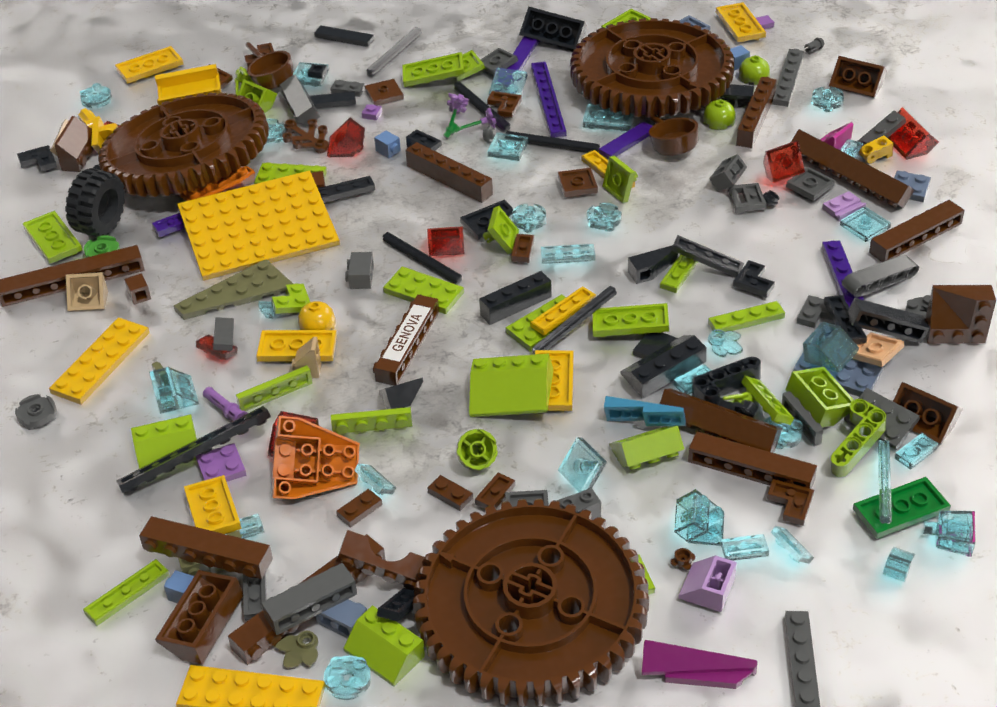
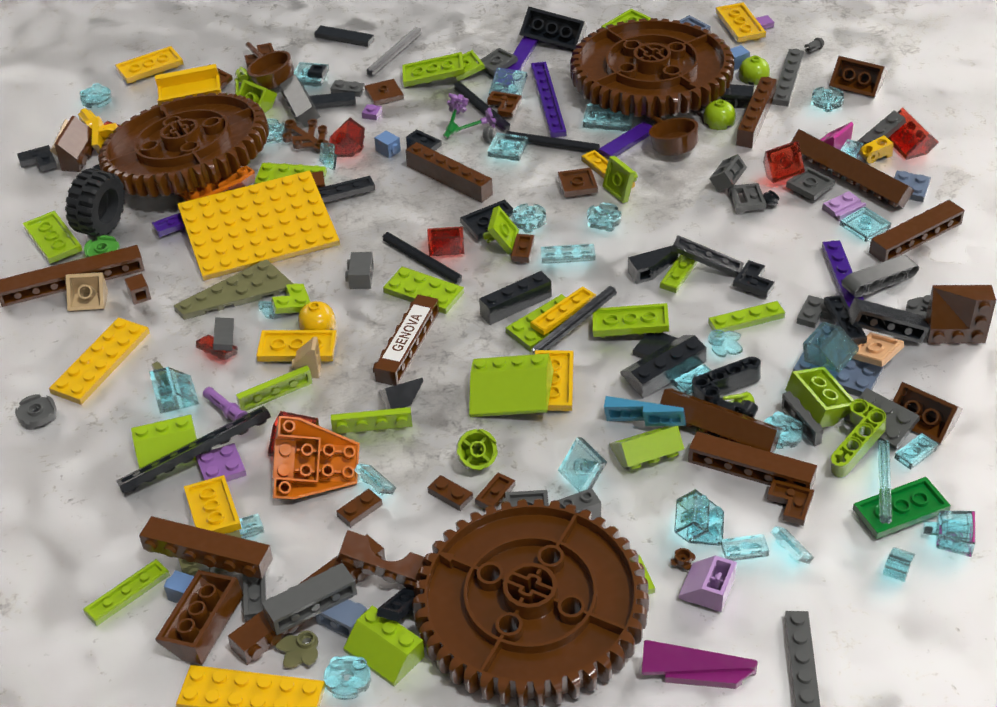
(327, 155): none -> clear light blue panel
(767, 400): lime plate -> none

